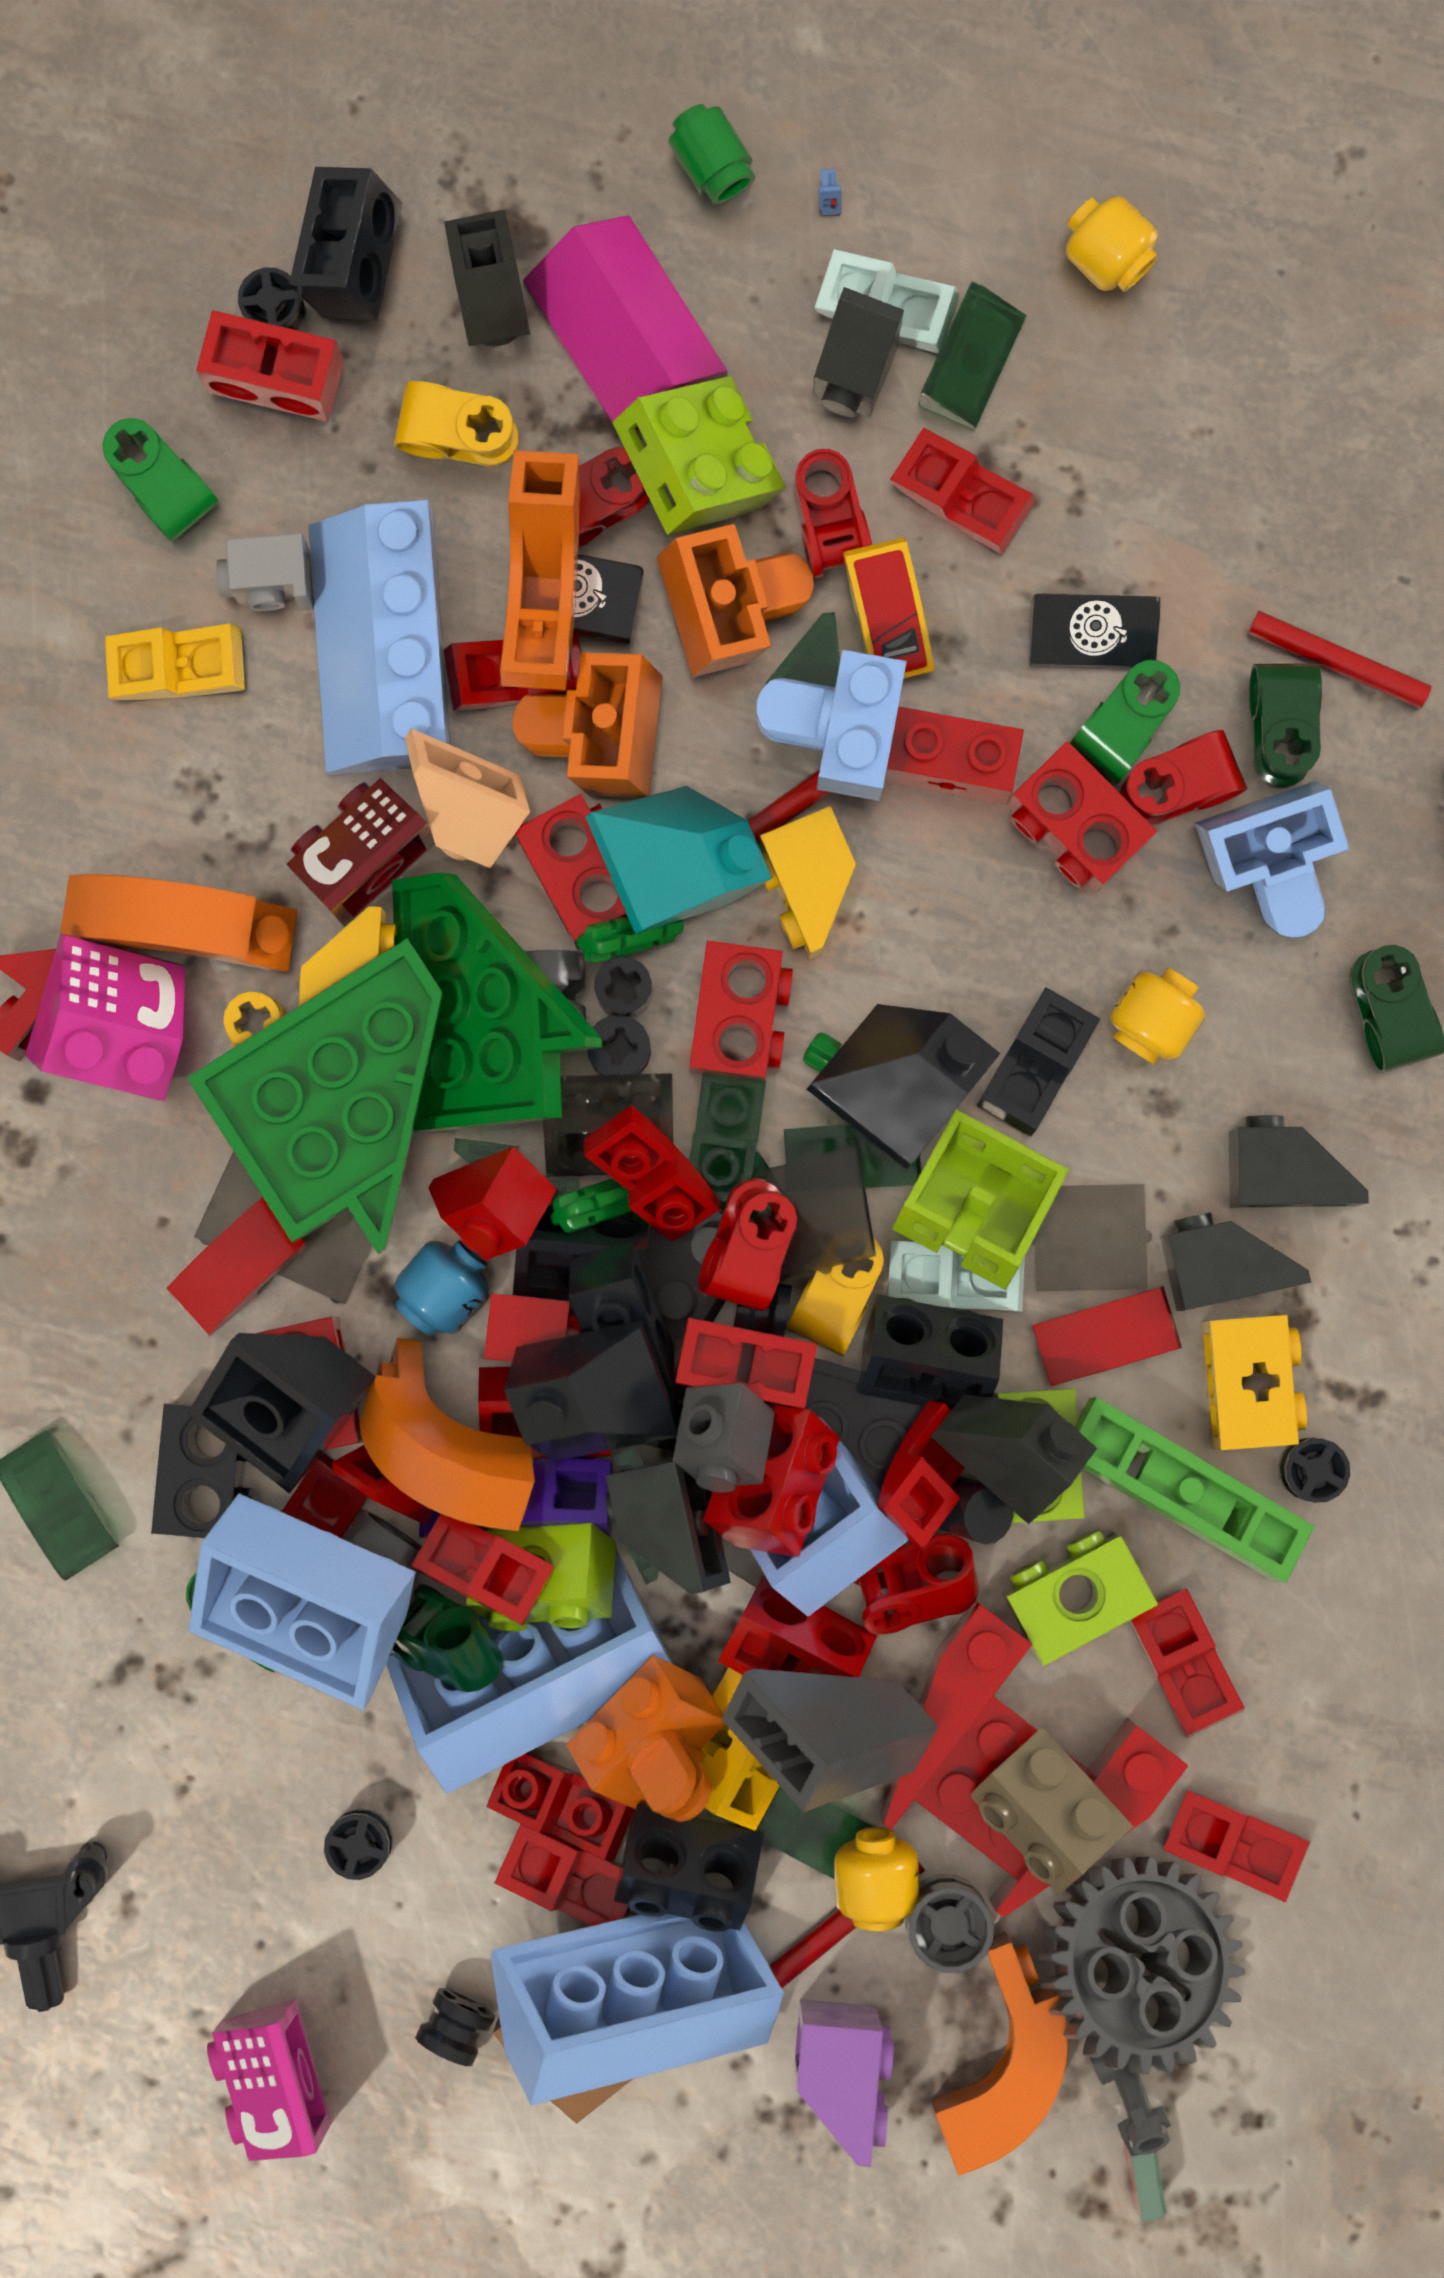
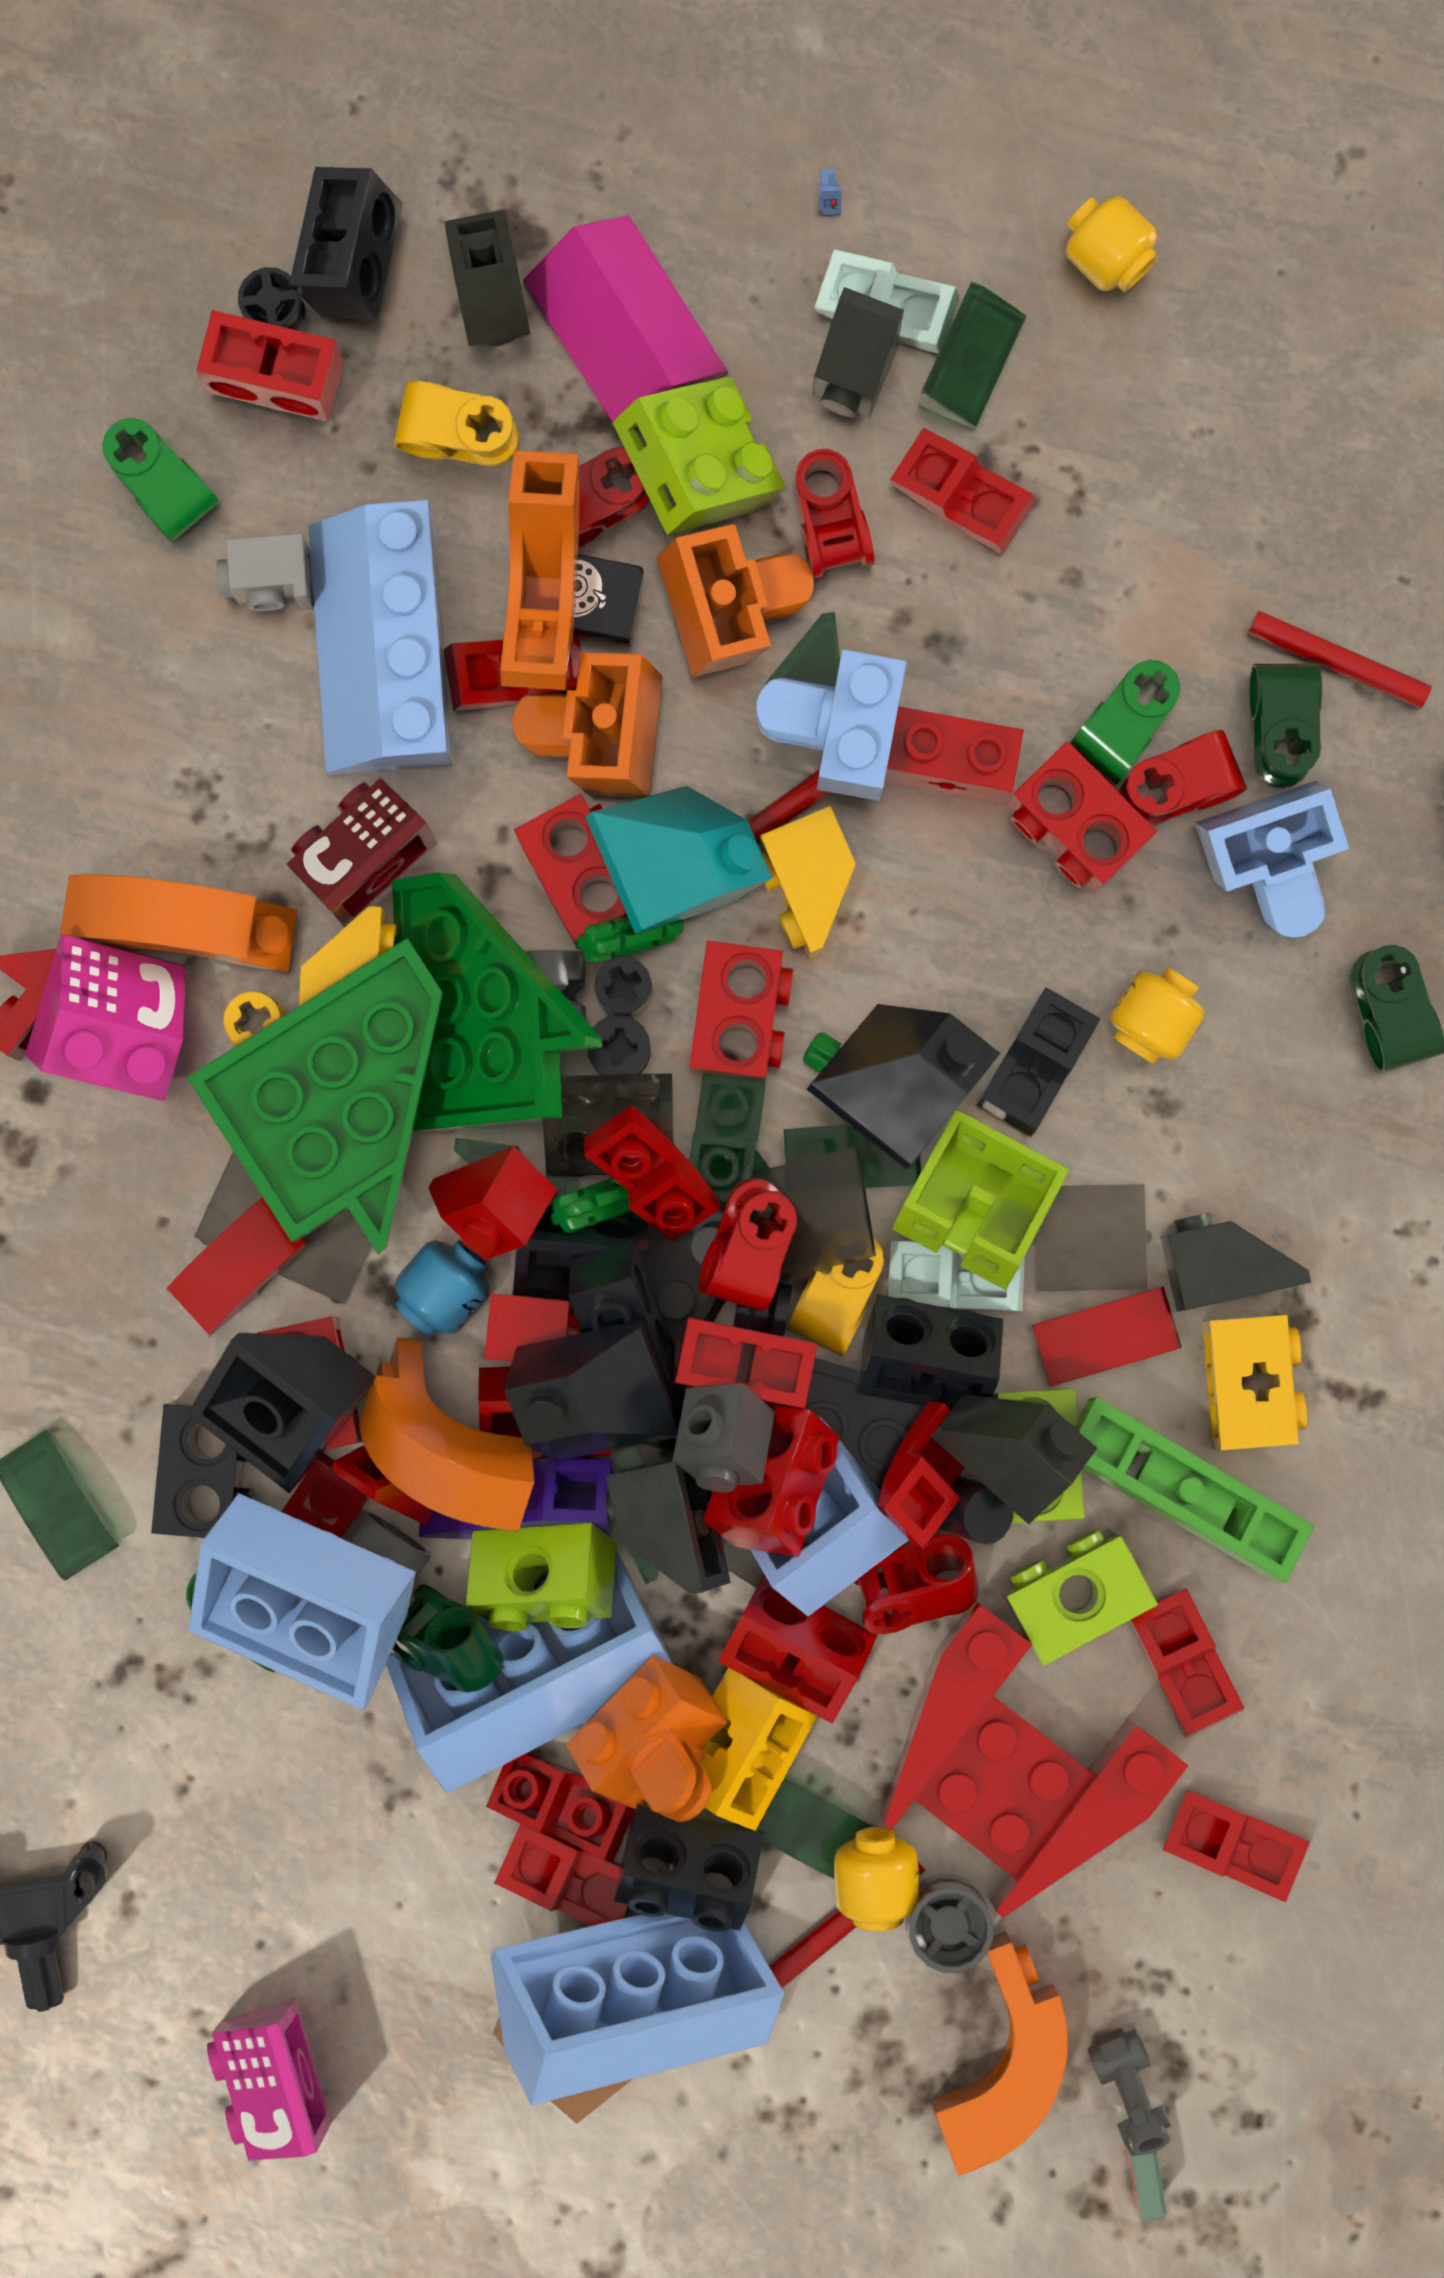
(174, 663): yellow slope -> none
(354, 1855): black wheel -> none
(455, 2027): black wheel -> none
(466, 799): light nougat slope -> none
(483, 1568): red slope -> none
(711, 153): green brick -> none
(828, 1732): dark grey slope -> none
(838, 2071): medium lavender slope -> none
(889, 604): slope -> none
(1050, 1811): dark tan bracket -> none
(1093, 630): black slope -> none
(1116, 2014): dark grey gear -> none
(1286, 1169): pearl dark grey slope -> none
(1324, 1475): black wheel -> none

